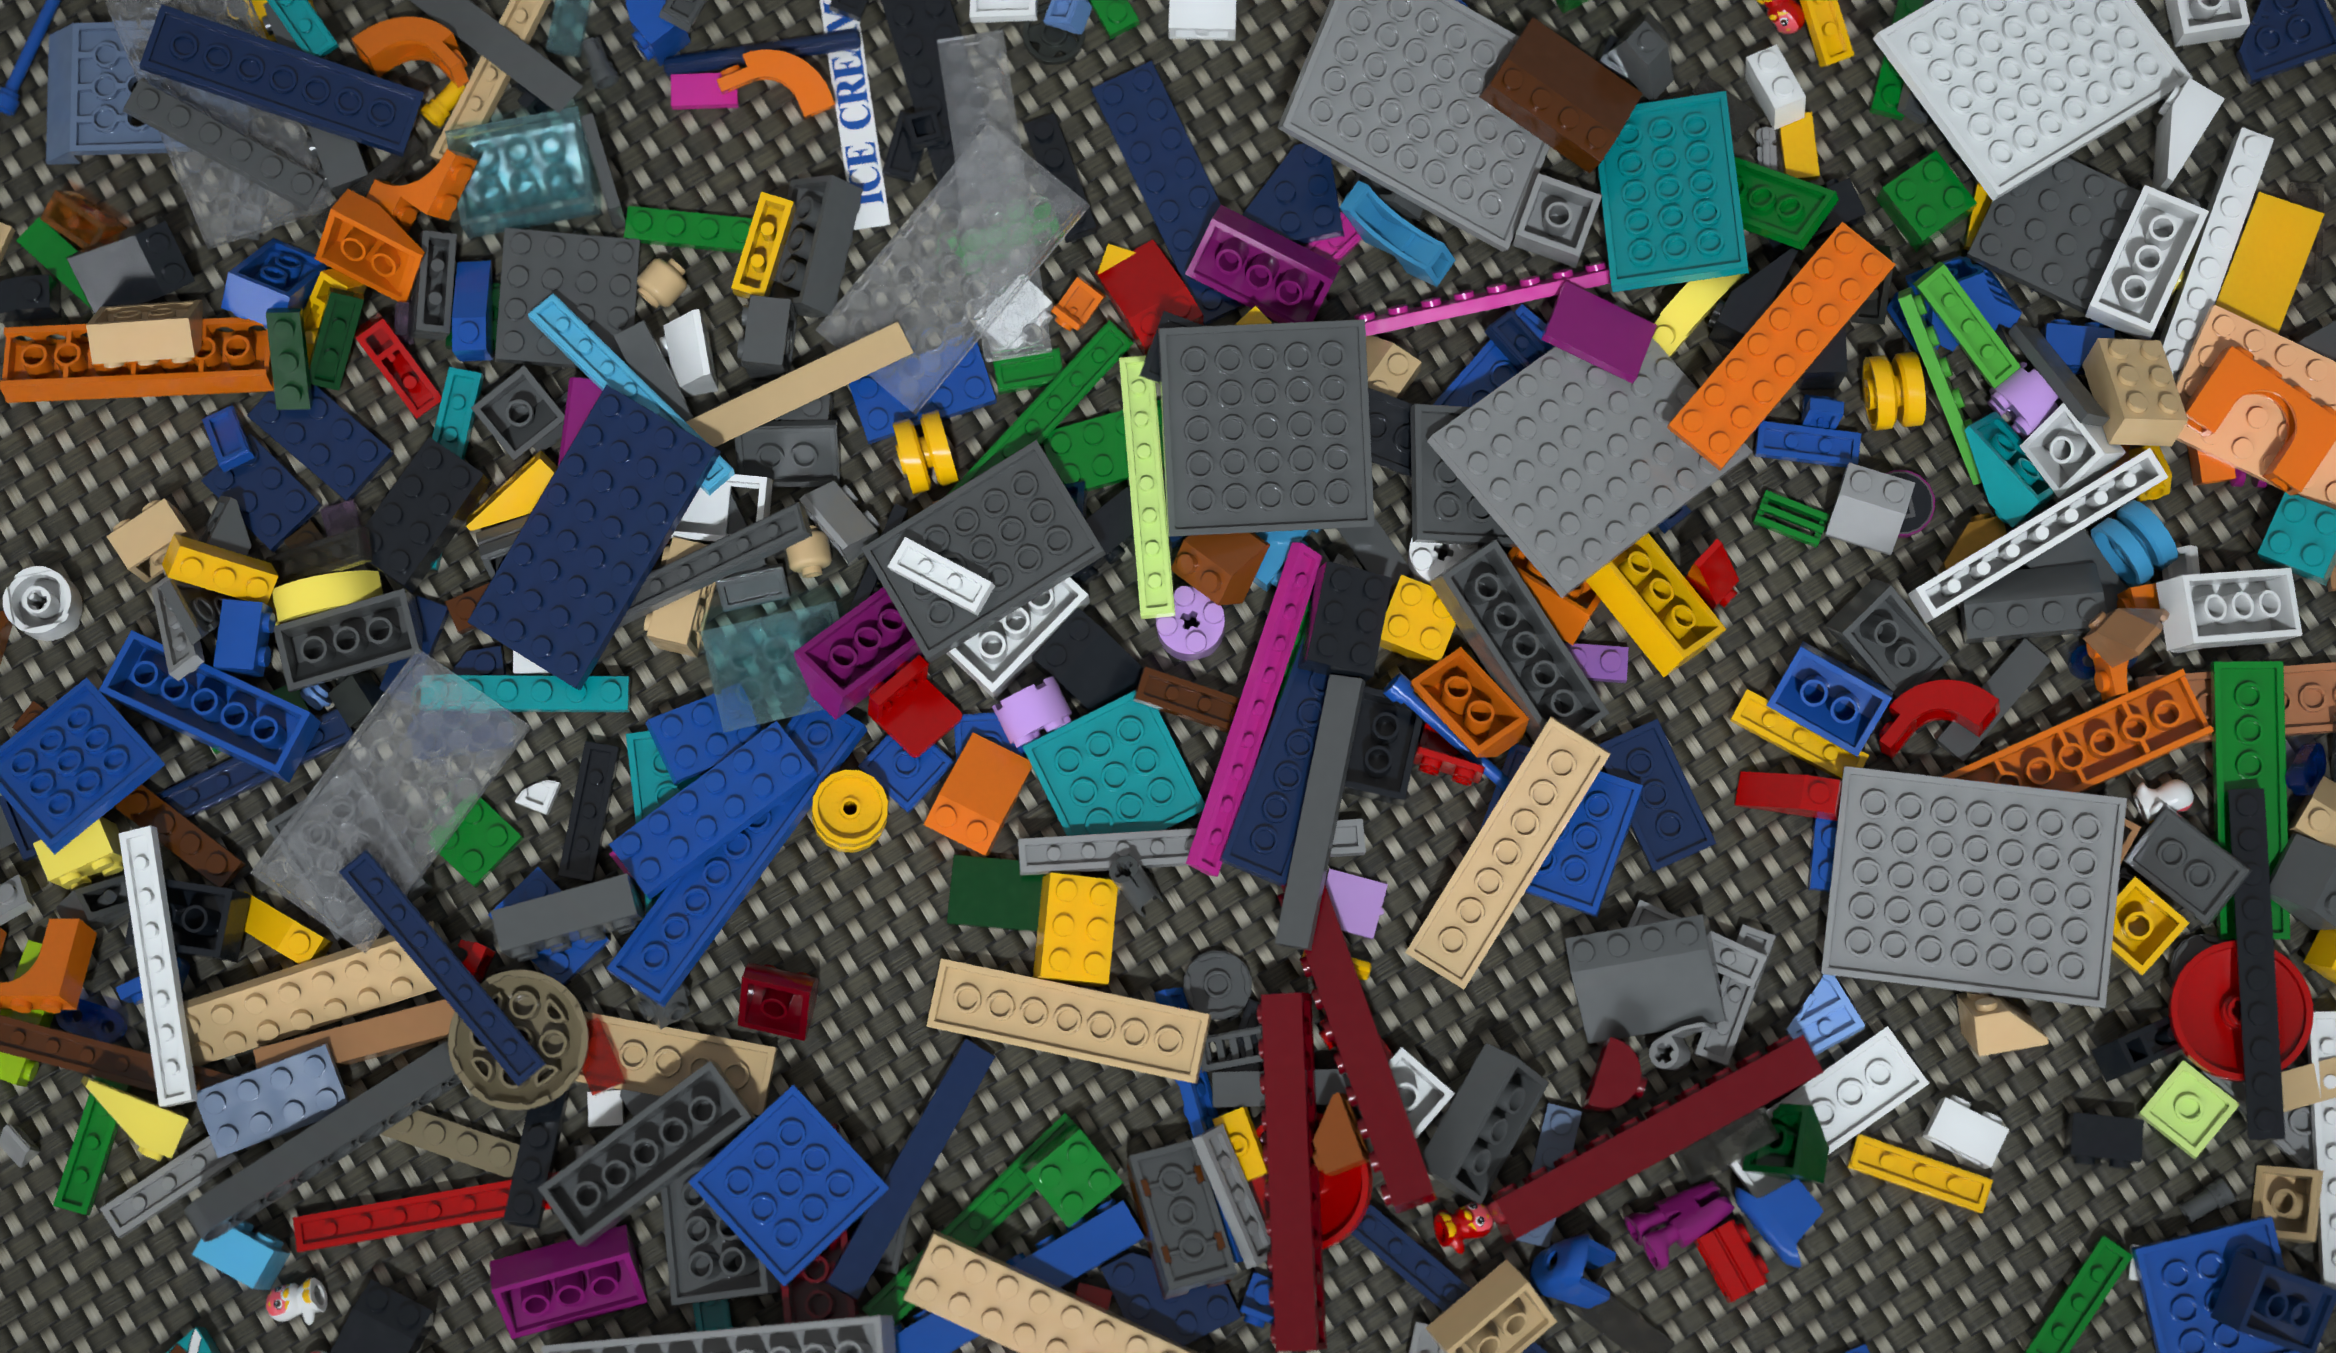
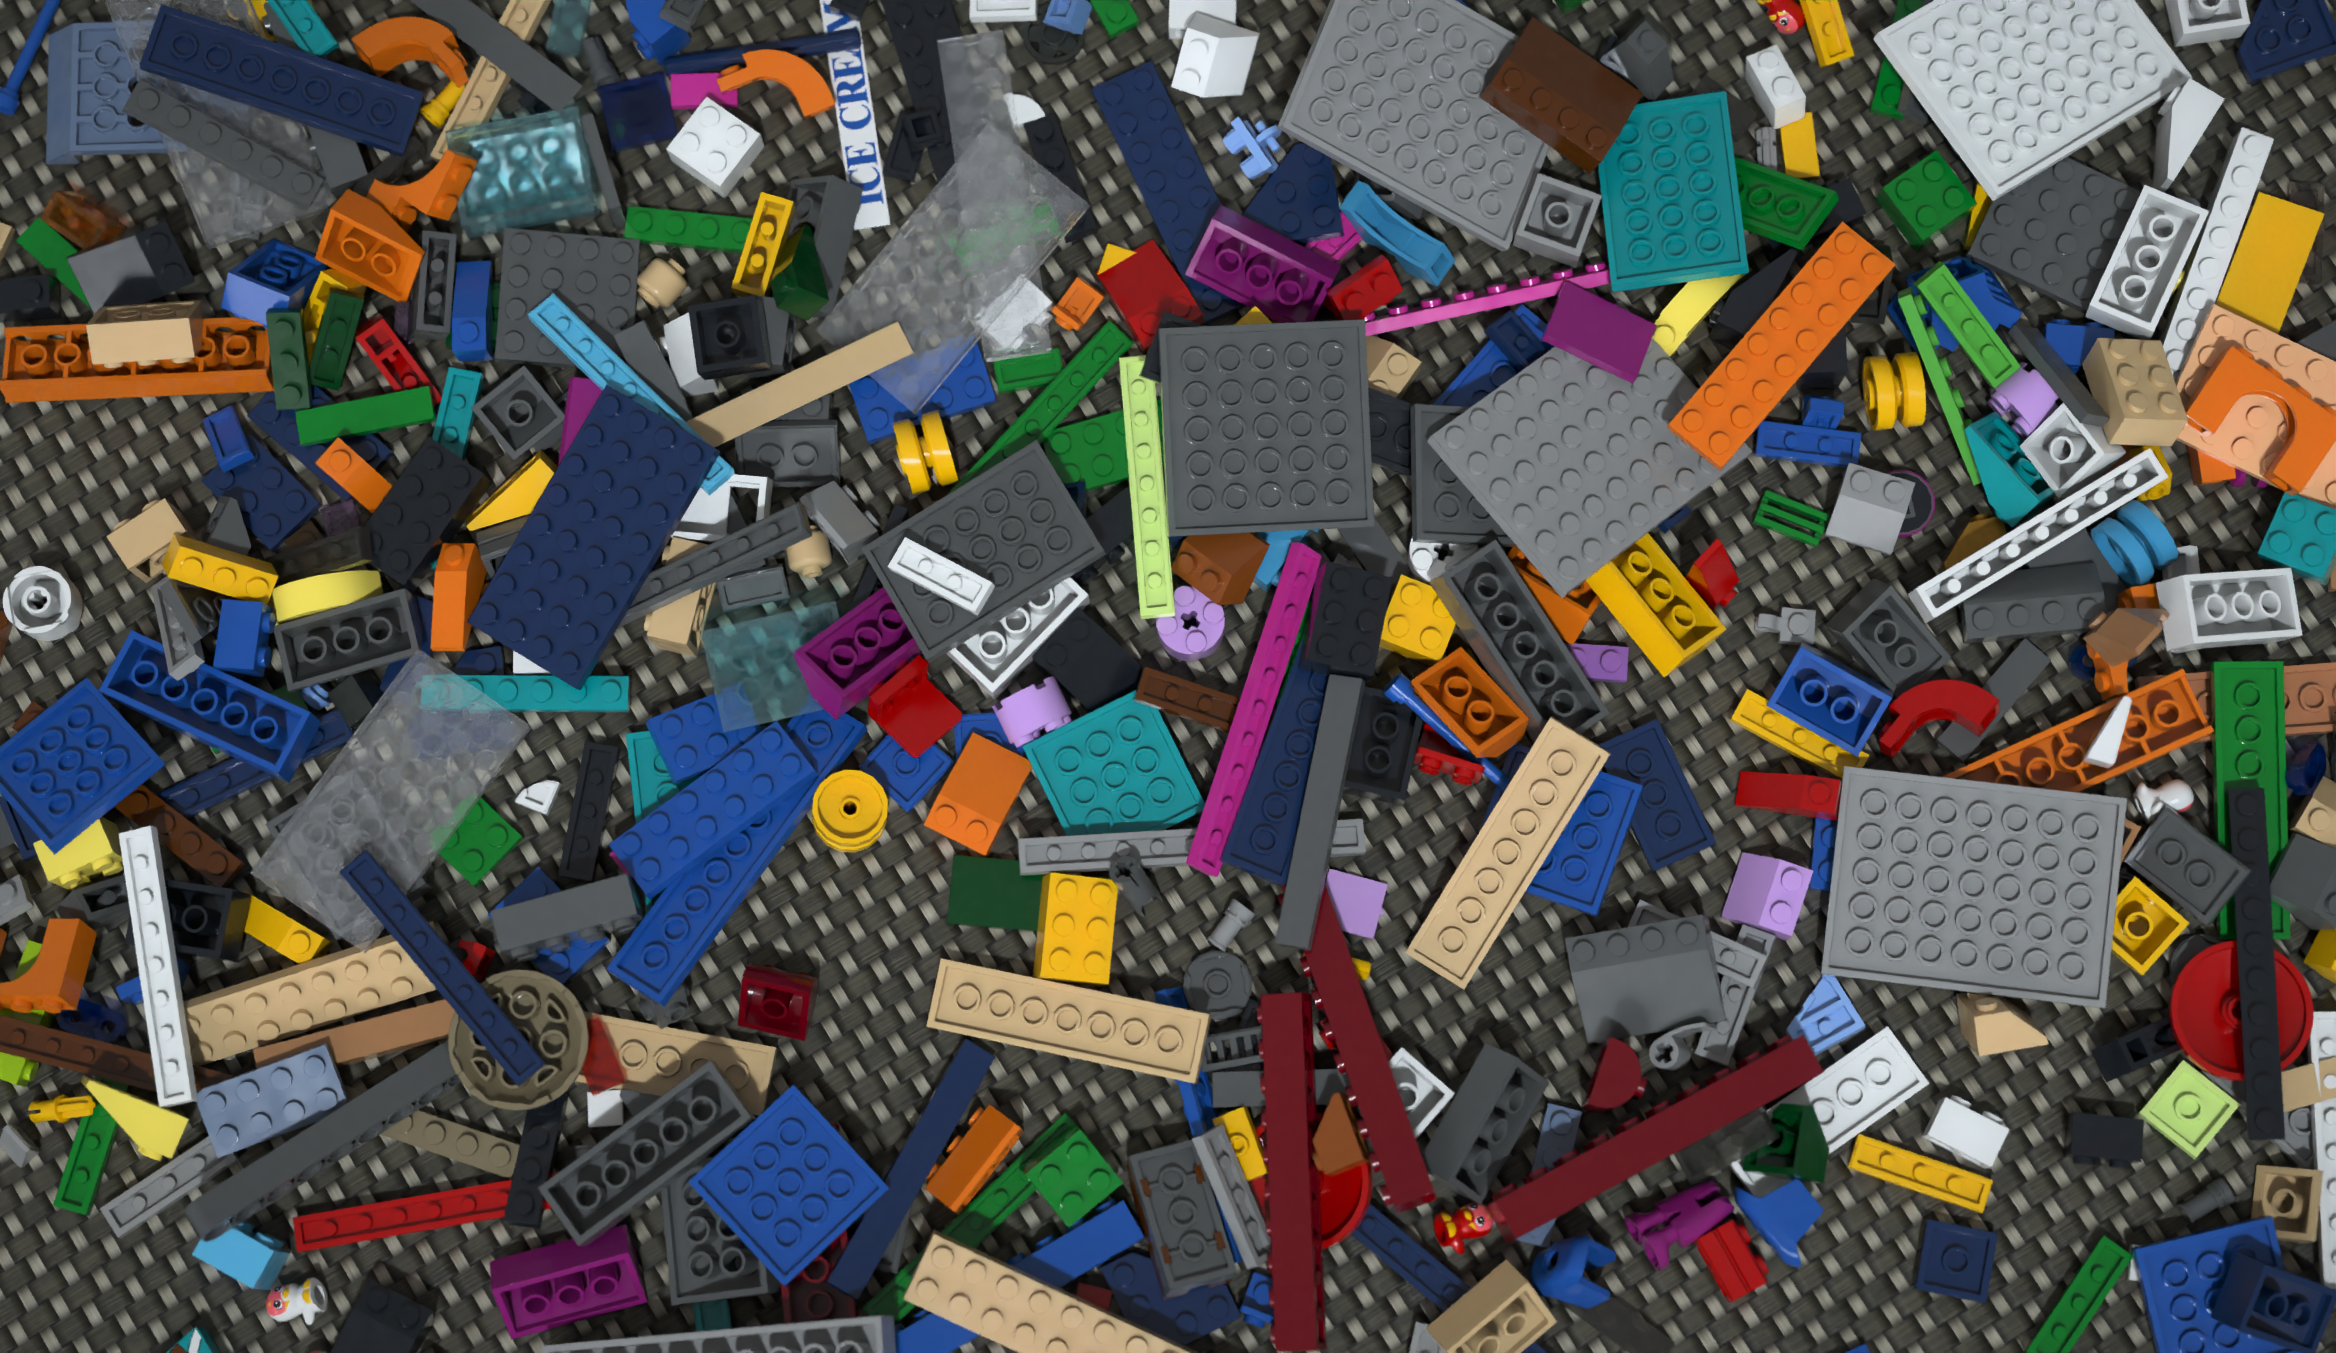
(62, 1108): none -> yellow axle
(354, 475): none -> orange slope
(365, 416): none -> green tile
(456, 595): none -> orange slope
(638, 112): none -> clear blue tile
(715, 147): none -> white brick
(729, 337): none -> black brick
(798, 277): none -> dark green slope
(973, 1158): none -> orange slope
(1026, 110): none -> white tile
(1214, 58): none -> white slope
(1235, 918): none -> light grey pin
(1245, 136): none -> light blue hips
(1363, 291): none -> red bracket
(1767, 894): none -> lavender slope
(1791, 625): none -> light grey plate
(1955, 1261): none -> dark blue plate
(2107, 742): none -> white slope

